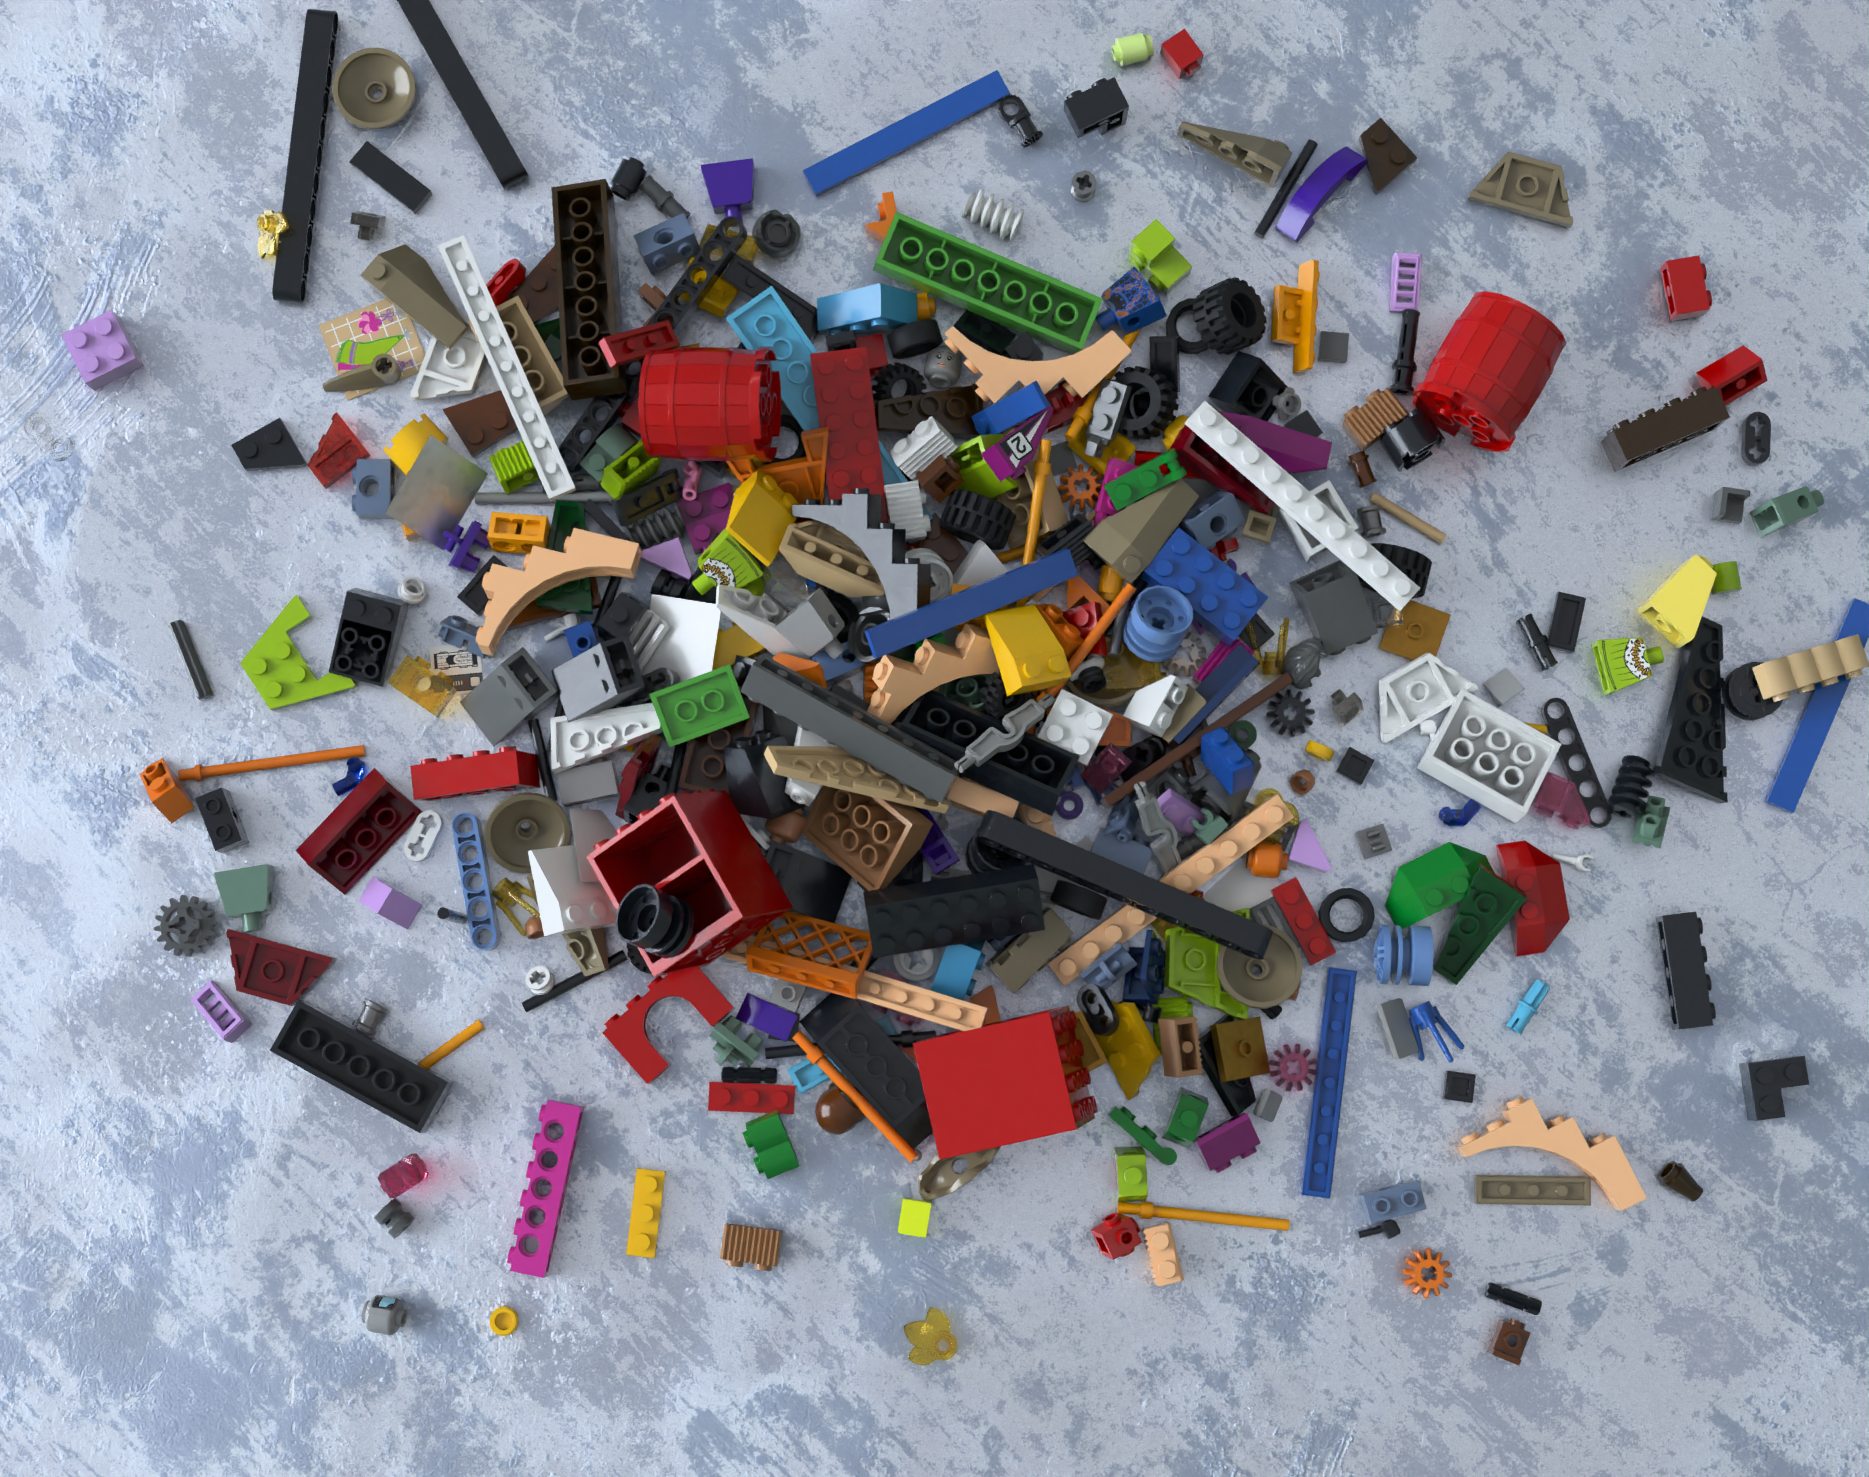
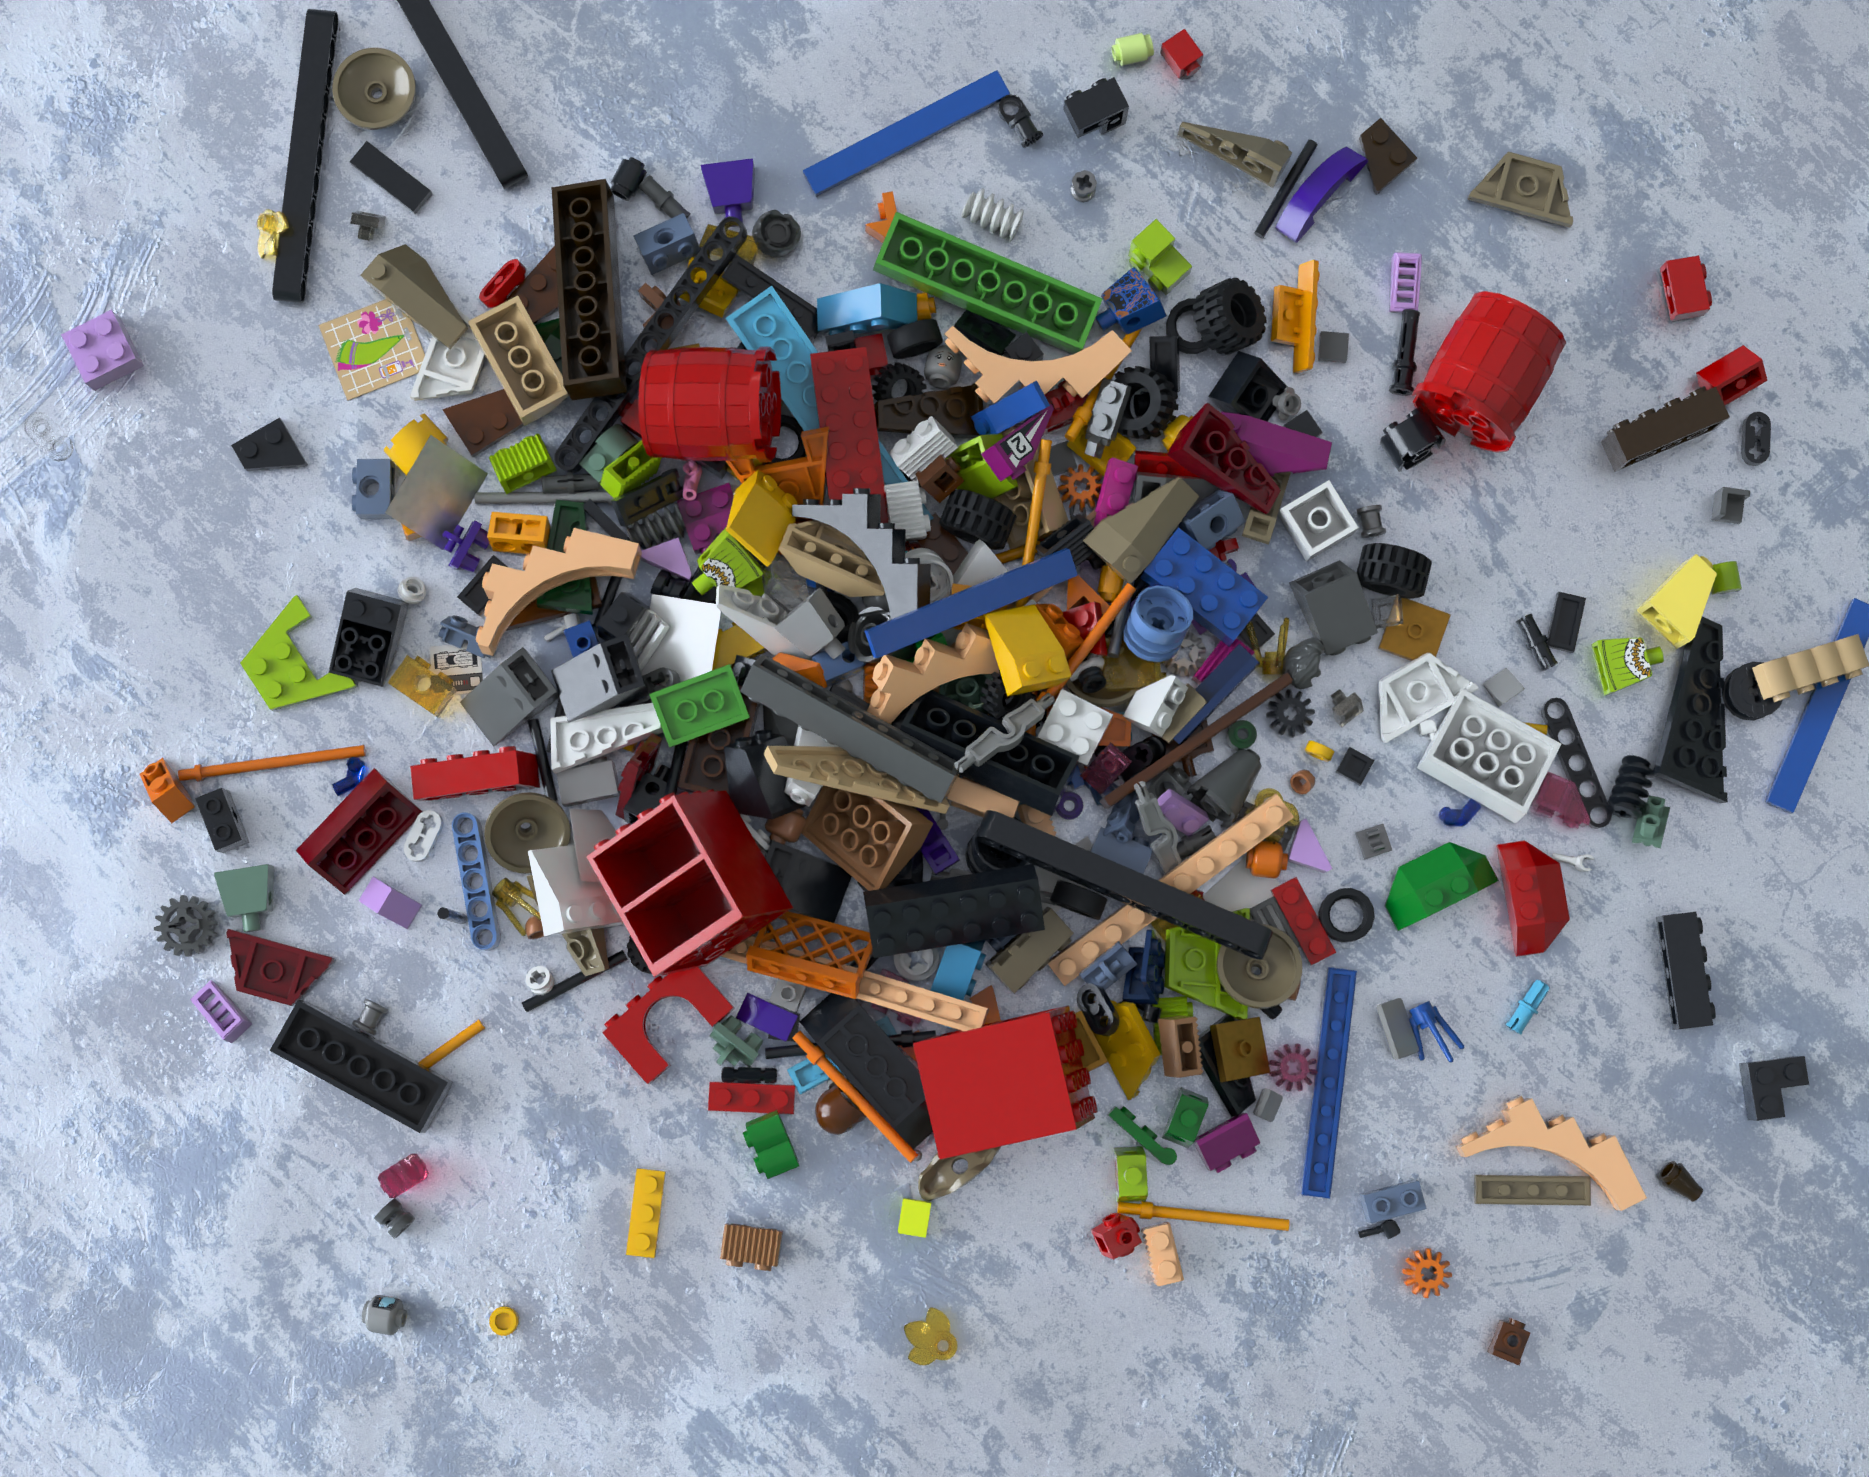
(190, 659): dark grey axle -> none
(336, 453): clear red wing -> none
(366, 376): dark tan piece -> none
(507, 368): white plate -> none
(519, 1257): dark pink brick -> none
(636, 343): red plate -> none
(654, 921): black wheel -> none
(1144, 479): green plate -> none
(1209, 828): sand green tile -> none
(1227, 760): blue brick -> none
(1302, 505): white plate -> none
(1362, 468): reddish brown pin -> none
(1367, 423): medium nougat brick -> none
(1407, 955): medium blue wheel -> none
(1408, 518): tan bar -> none
(1459, 1086): black tile -> none
(1480, 918): dark green wing -> none
(1513, 1298): black axle -> none
(1786, 510): sand green torso -> none

